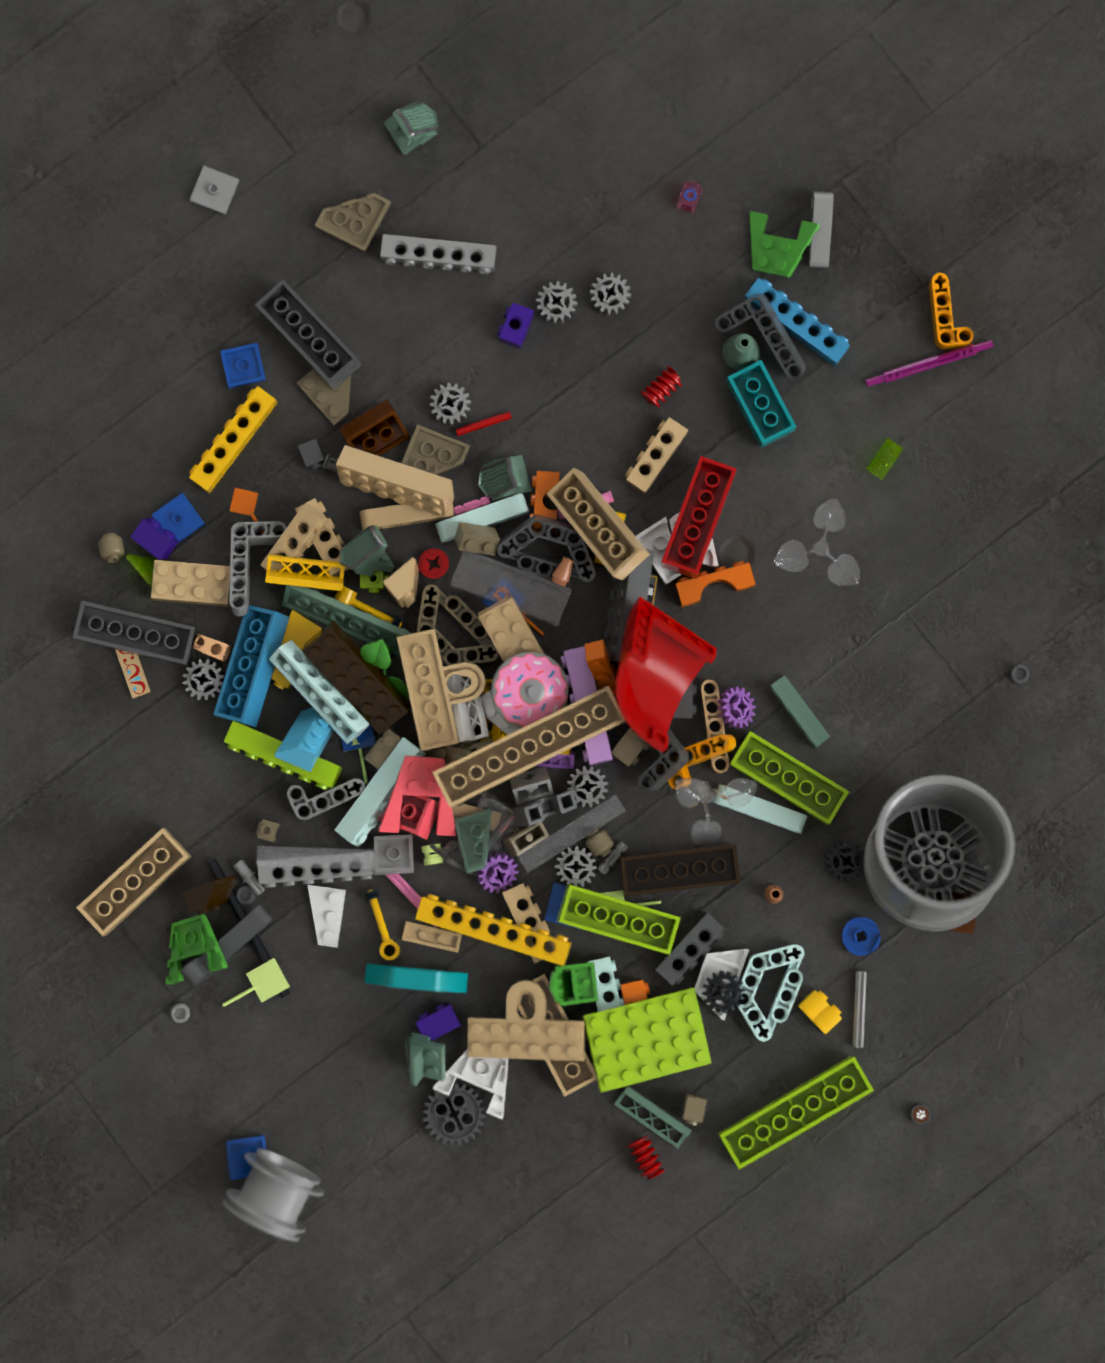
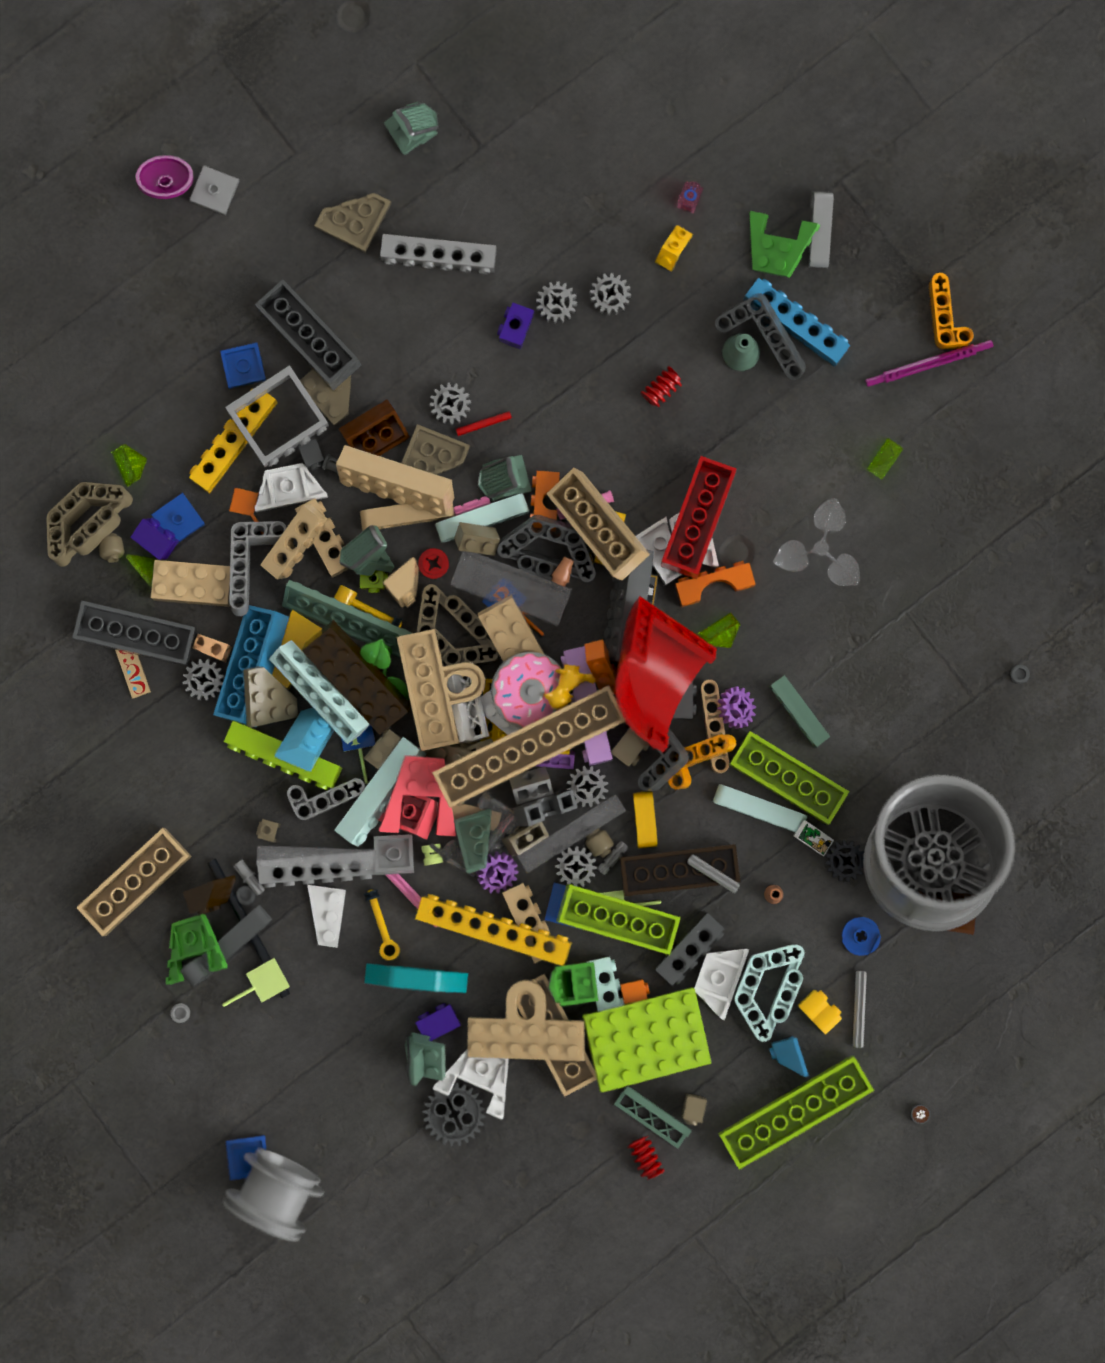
(65, 547): none -> dark tan piece
(129, 463): none -> clear neon green slope
(164, 177): none -> magenta dish
(259, 391): none -> light grey window
(266, 698): none -> dark tan plate
(288, 487): none -> white wing
(304, 579): yellow fence -> none
(431, 936): tan tile -> none
(568, 680): none -> yellow animal
(643, 482): tan brick -> none
(645, 819): none -> yellow beam
(673, 247): none -> yellow bracket
(691, 791): clear plant -> none
(713, 873): none -> light grey axle
(722, 632): none -> clear neon green slope
(728, 998): black gear -> none
(761, 403): teal brick -> none
(789, 1054): none -> dark azure slope
(813, 838): none -> tile

